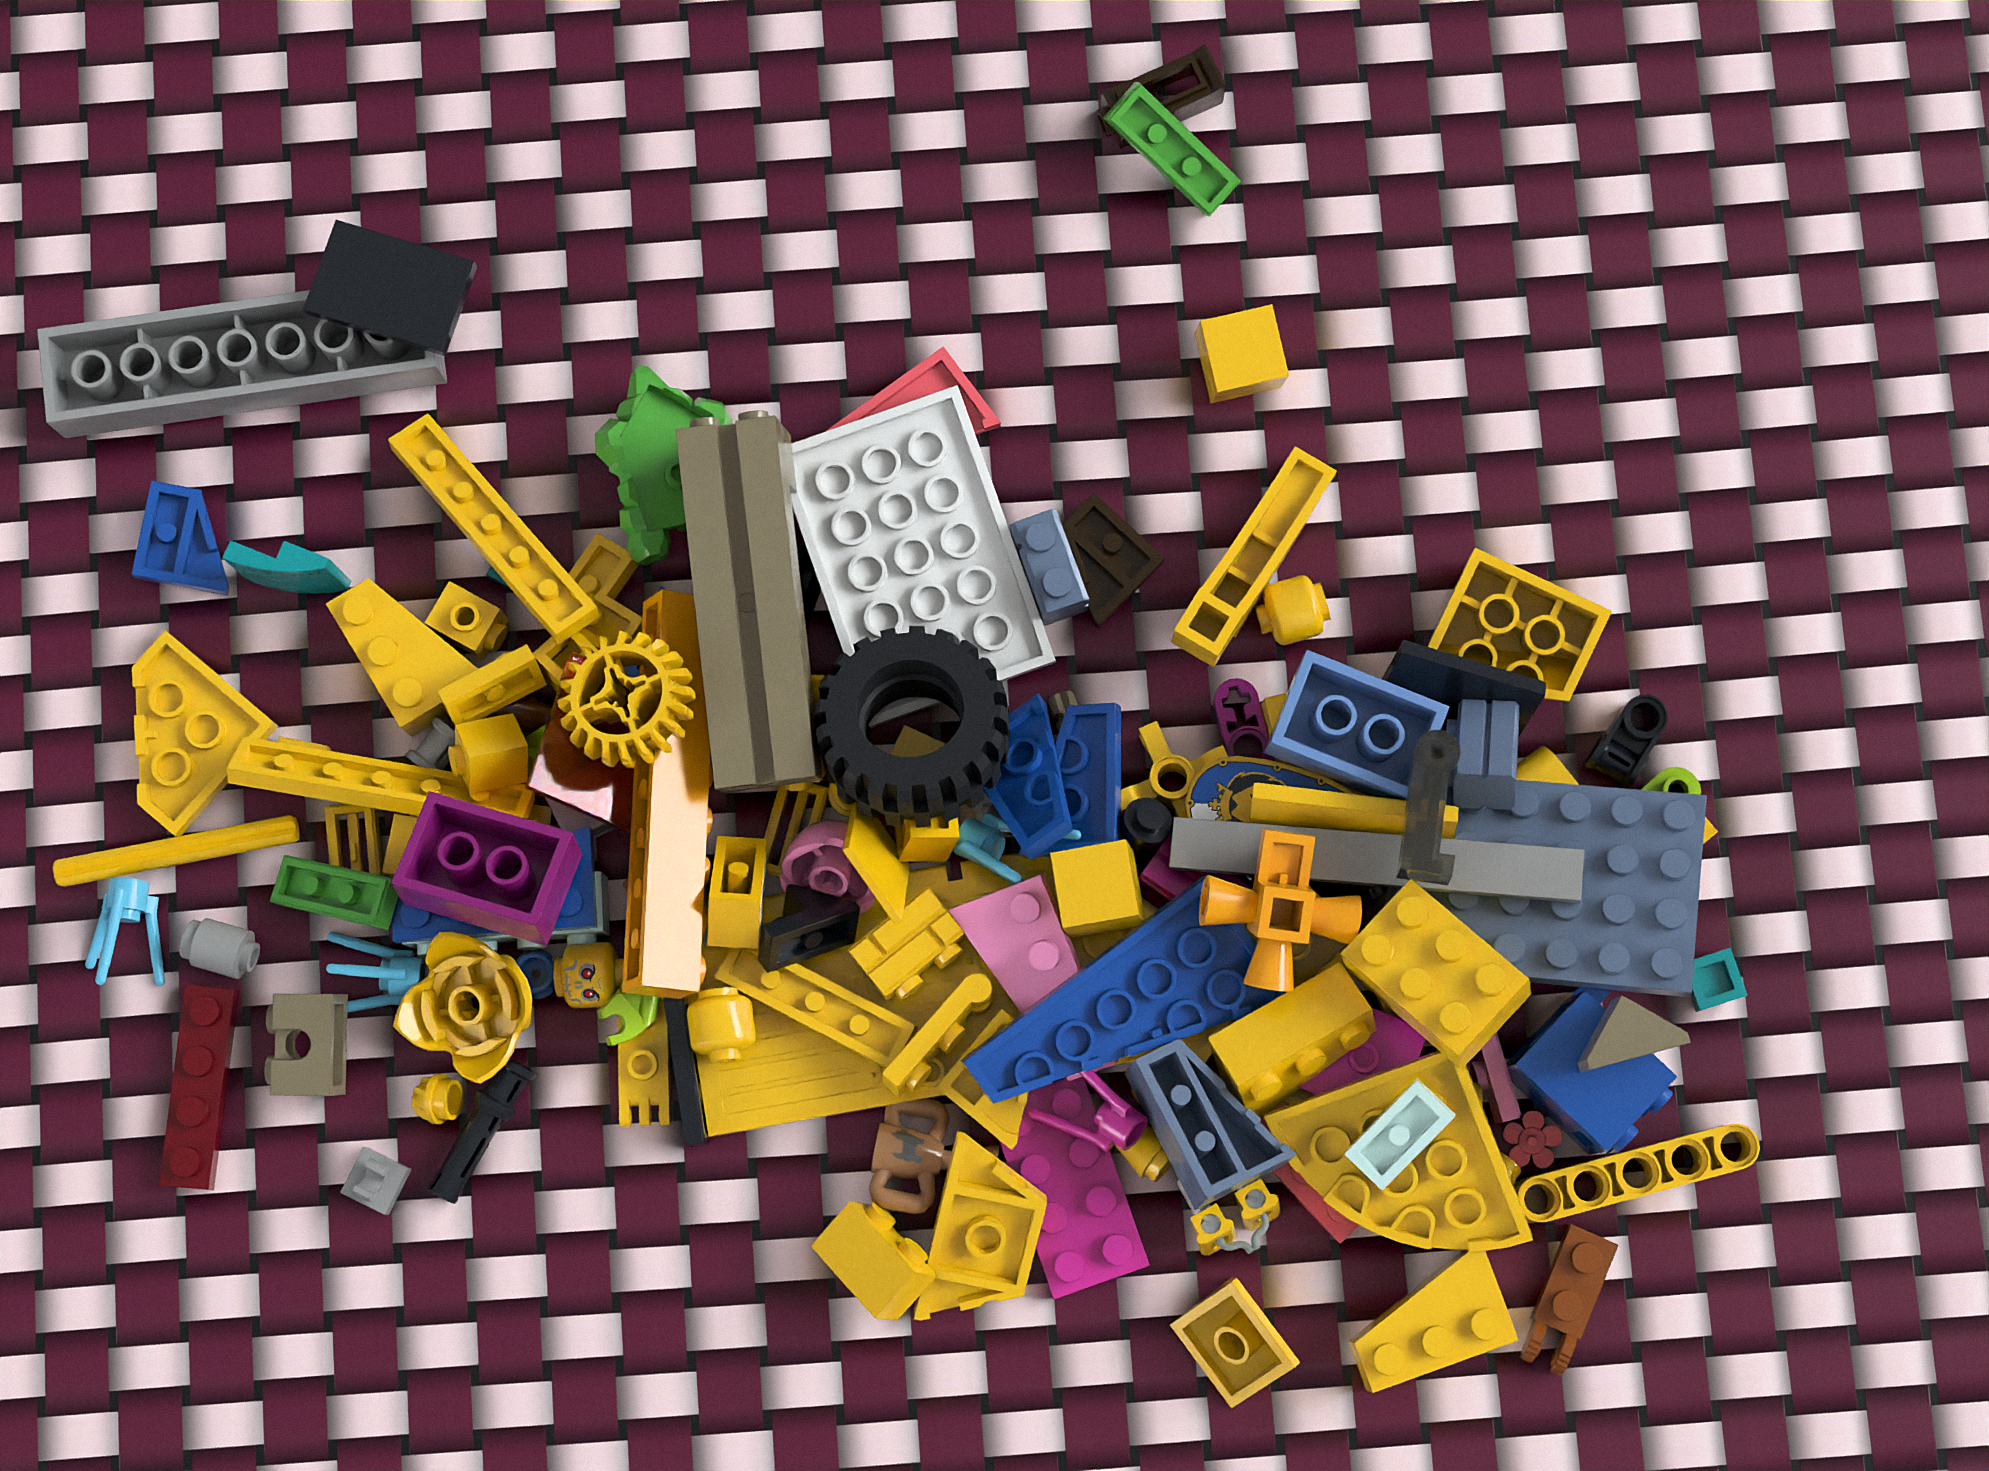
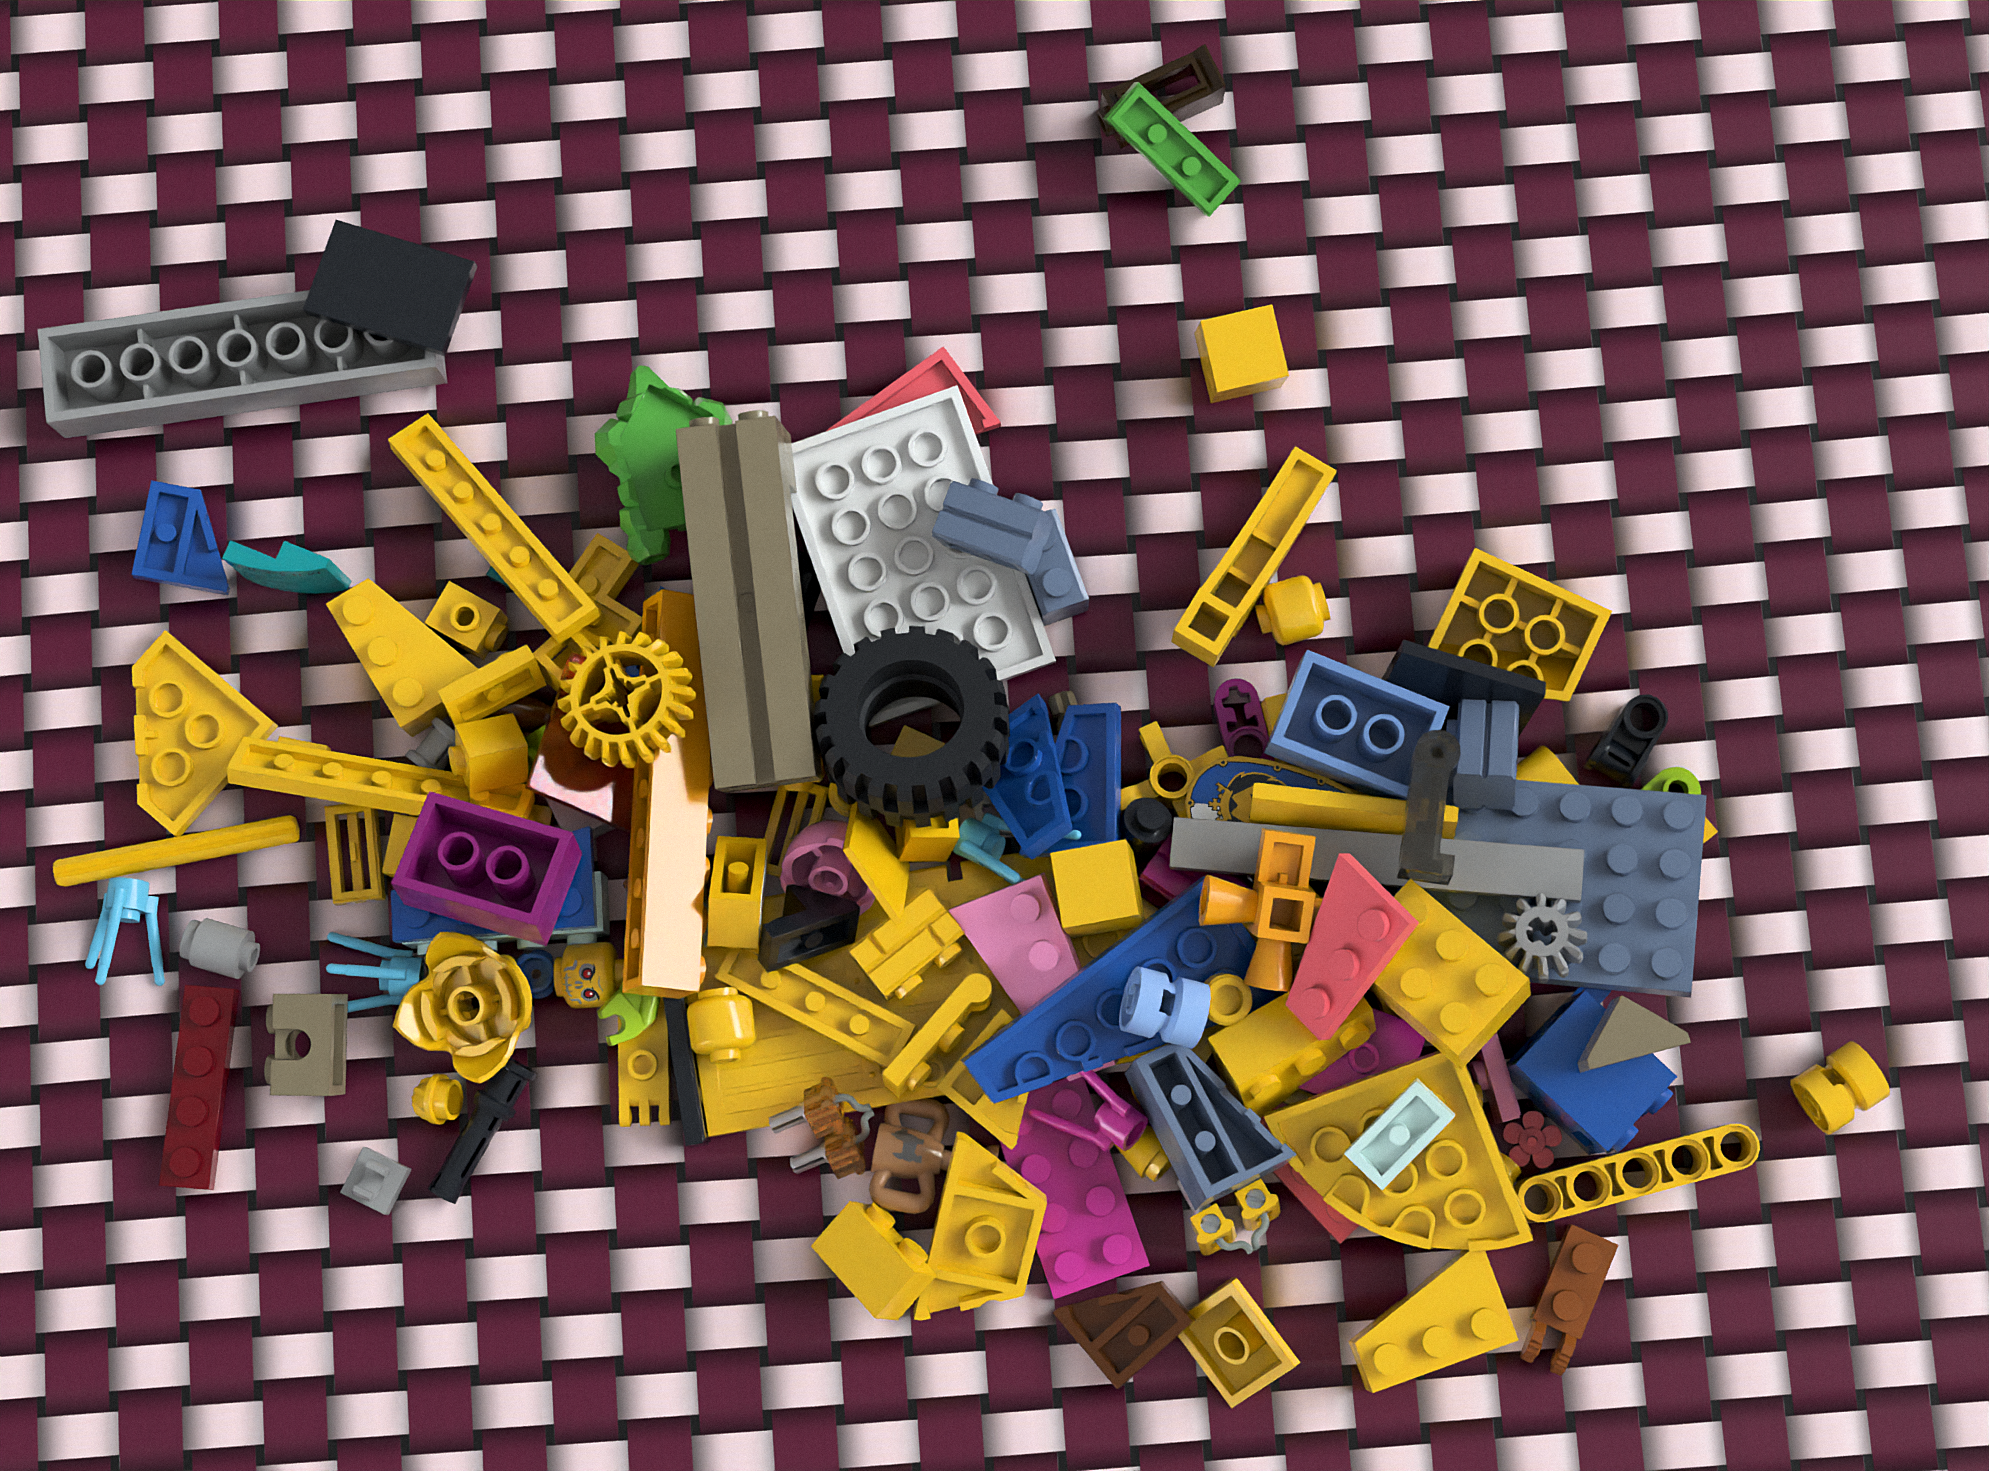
(335, 892): bright green tile -> none
(825, 1114): none -> clear orange piece
(993, 526): none -> sand blue brick
(1109, 557): dark brown wing -> none
(1126, 1328): none -> reddish brown wing
(1181, 1012): none -> light blue wheel
(1229, 999): none -> yellow tile
(1348, 947): none -> coral wing
(1549, 922): none -> light grey gear
(1716, 980): teal plate -> none
(1844, 1084): none -> yellow wheel

